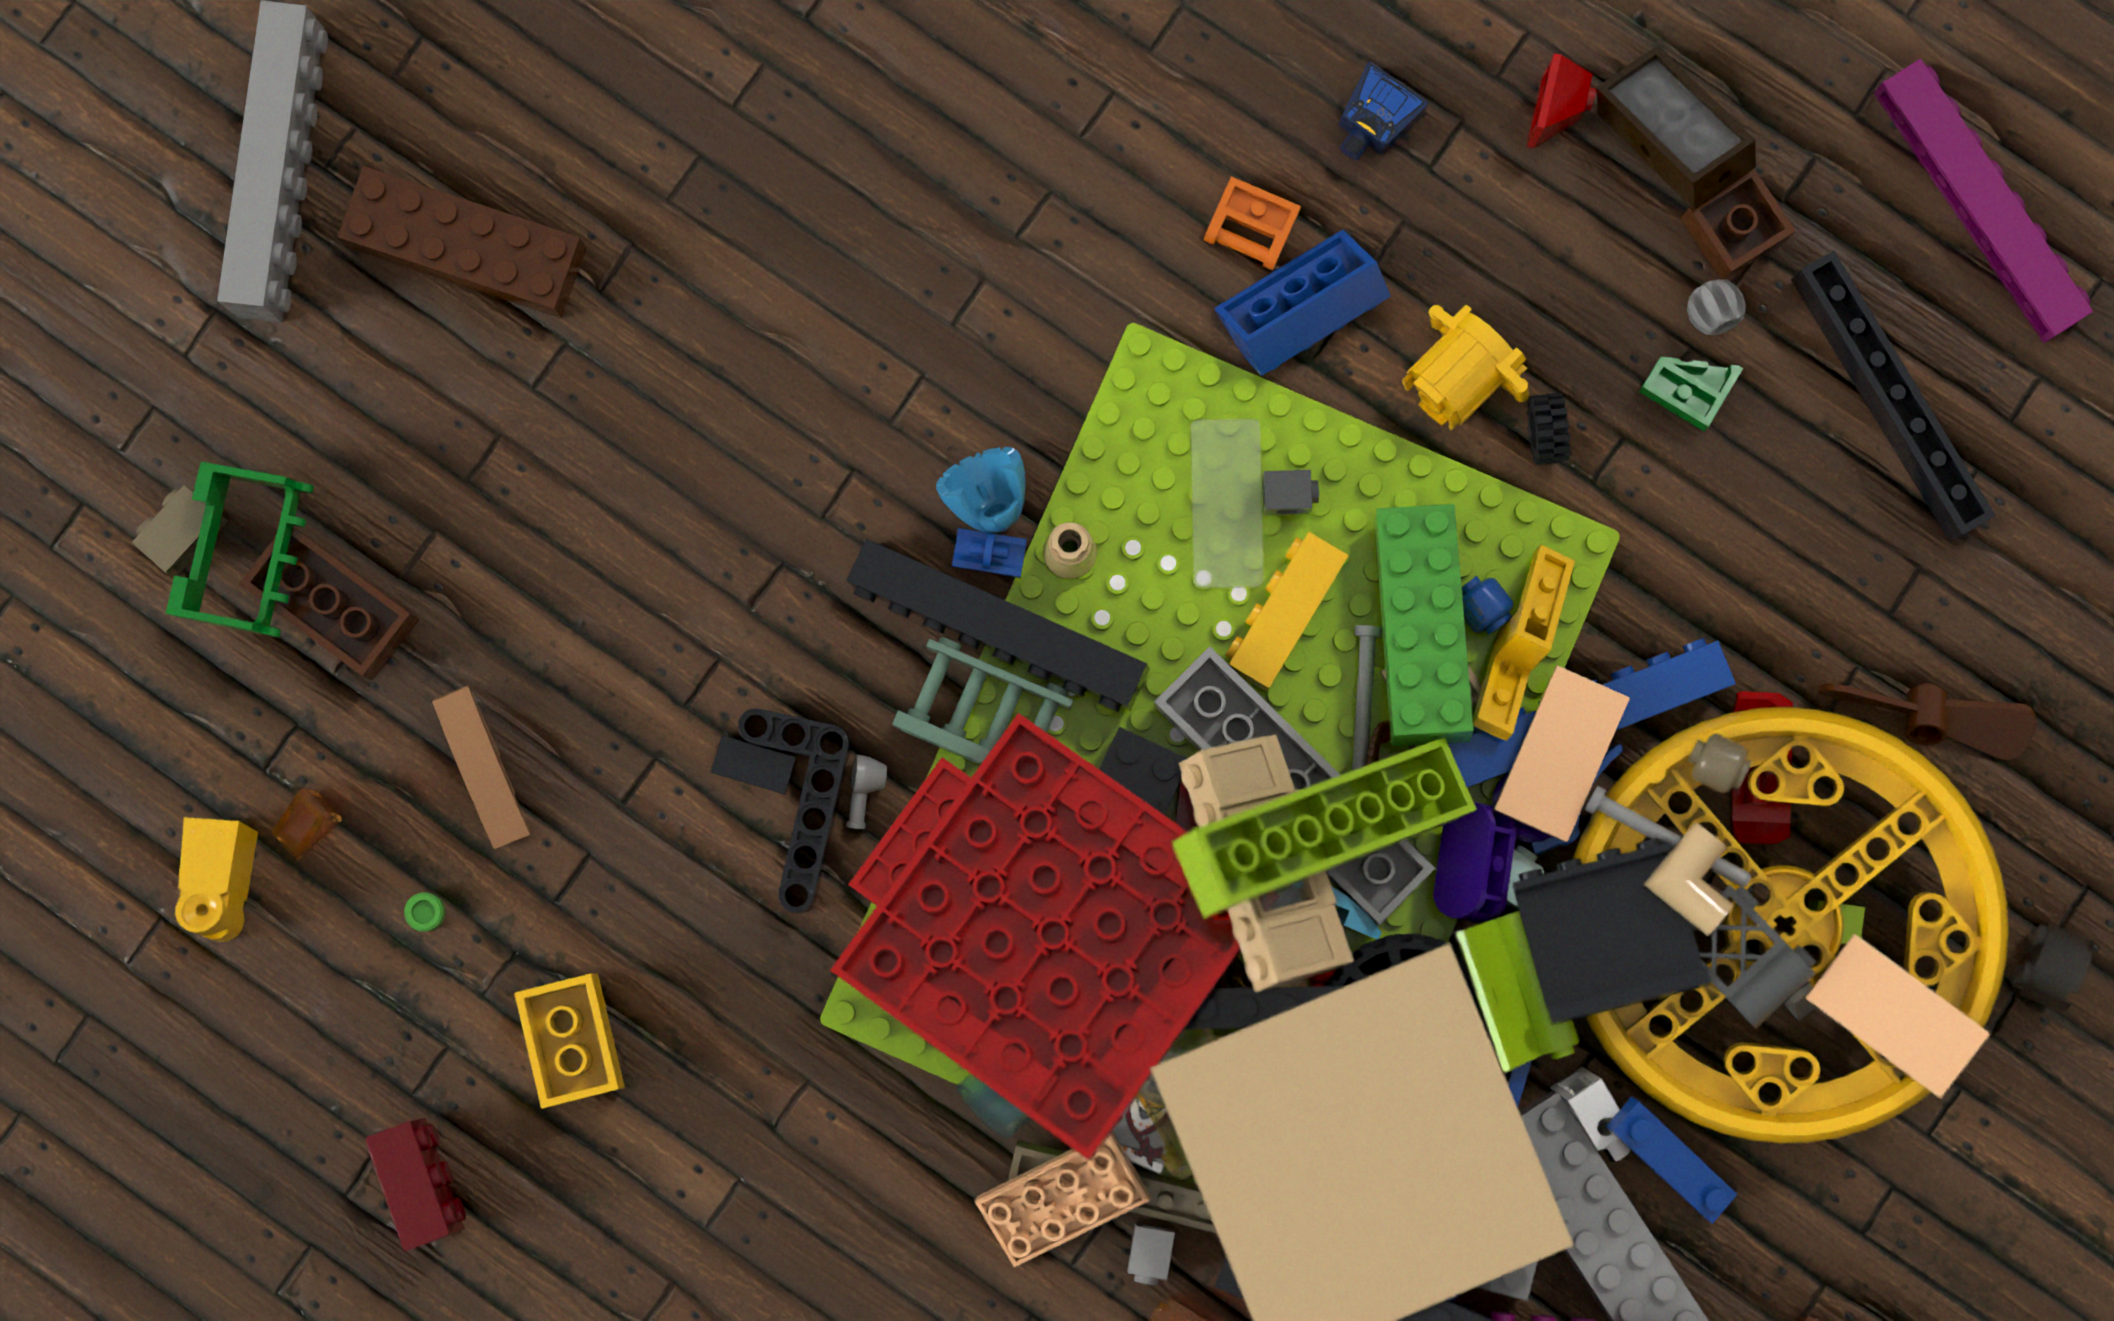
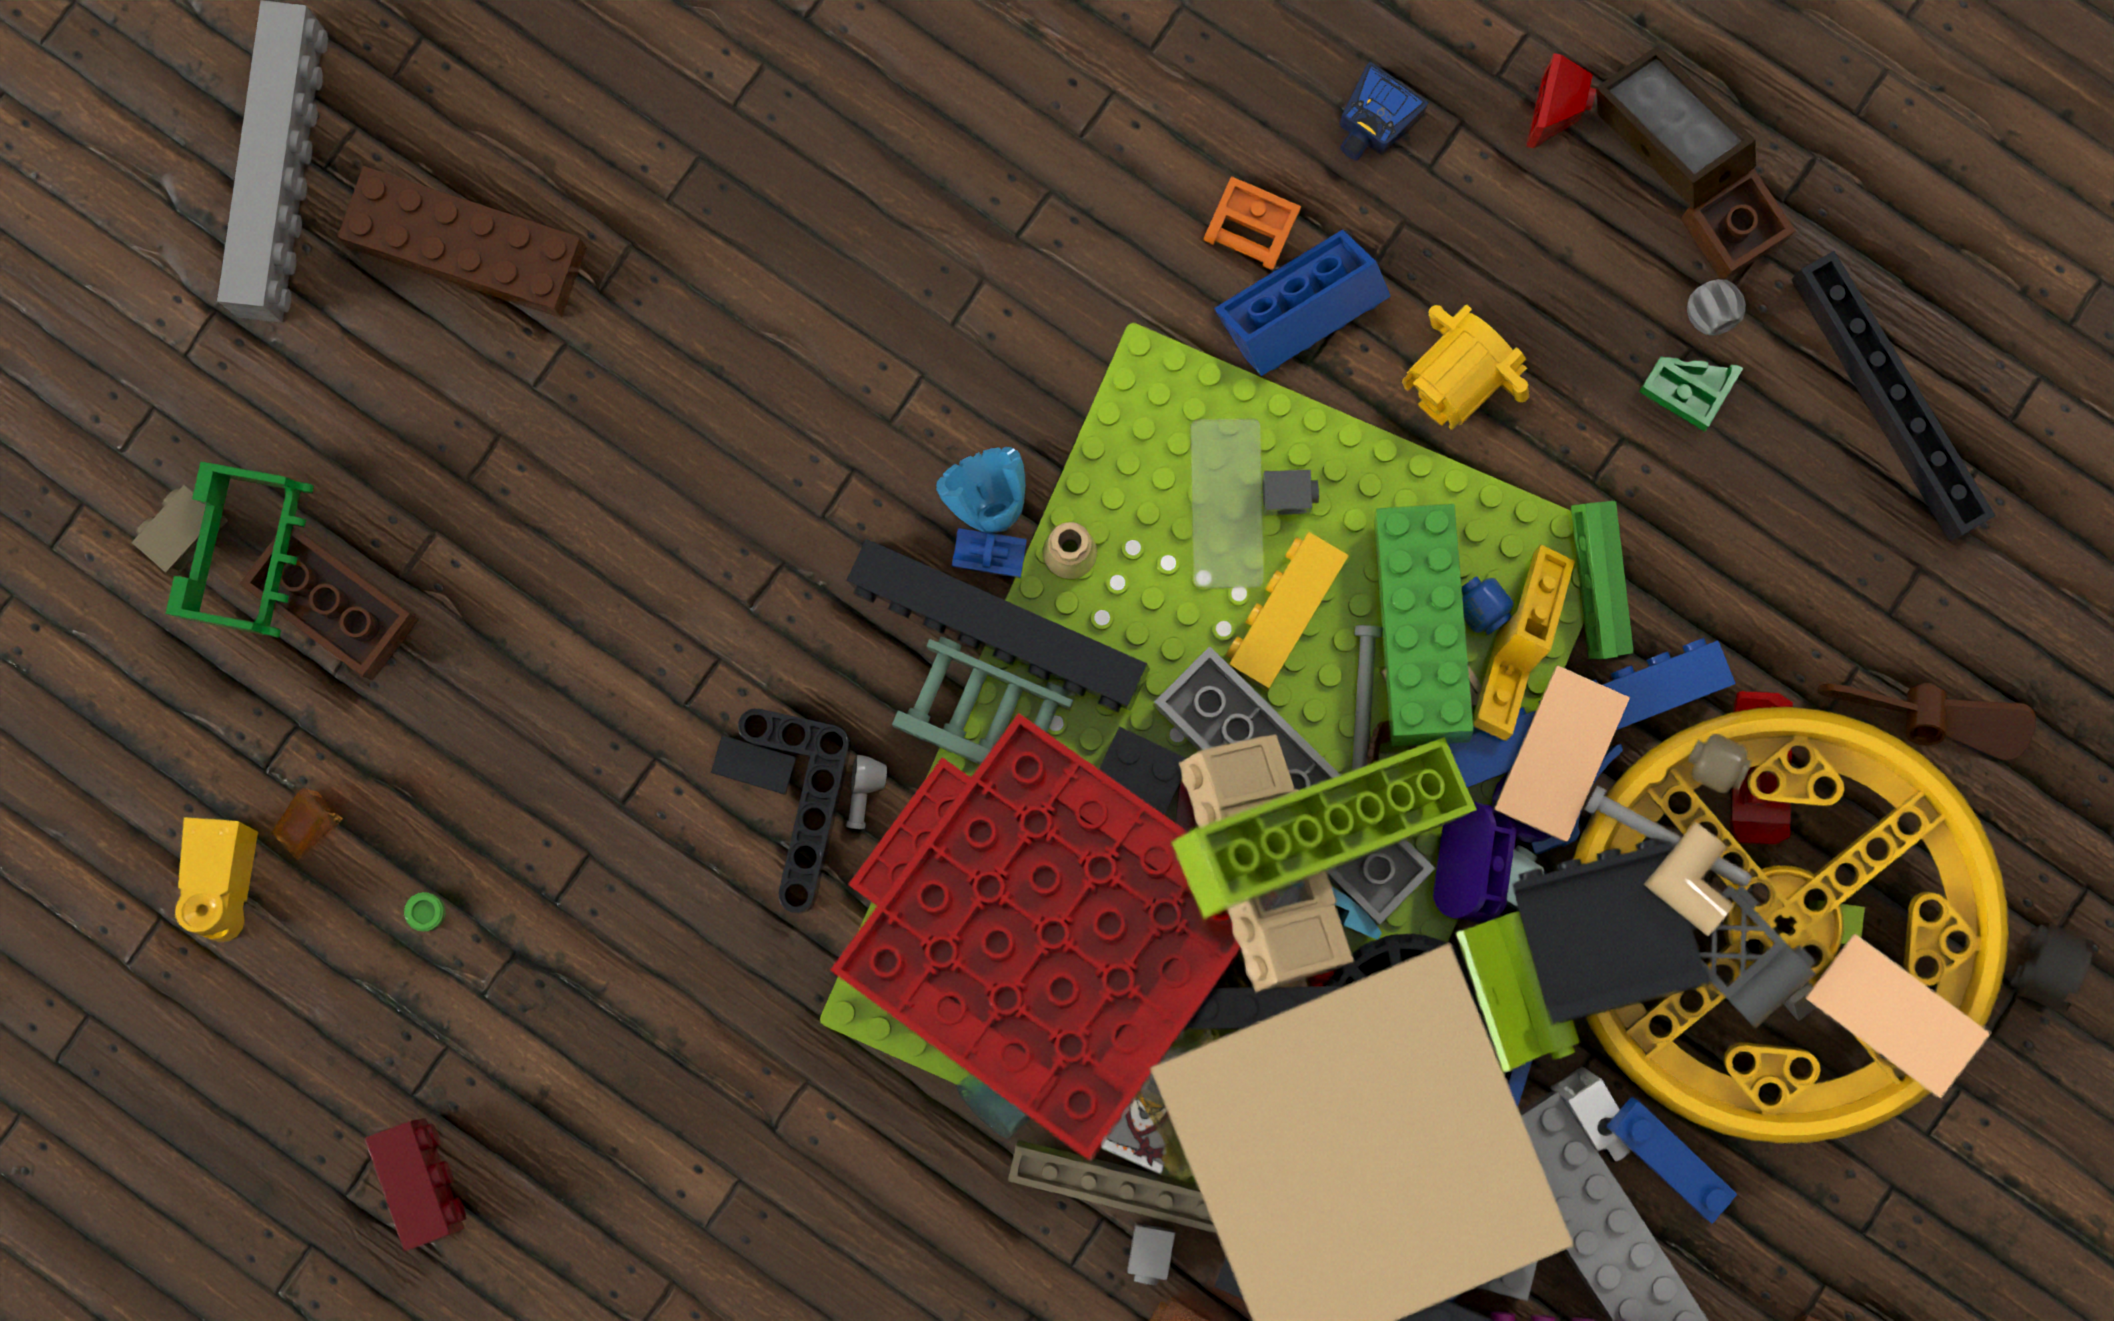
(481, 767): medium nougat slope -> none
(569, 1040): yellow brick -> none
(1061, 1200): light nougat tile -> none
(1548, 428): black tyre -> none
(1602, 579): none -> bright green panel
(1983, 200): magenta brick -> none

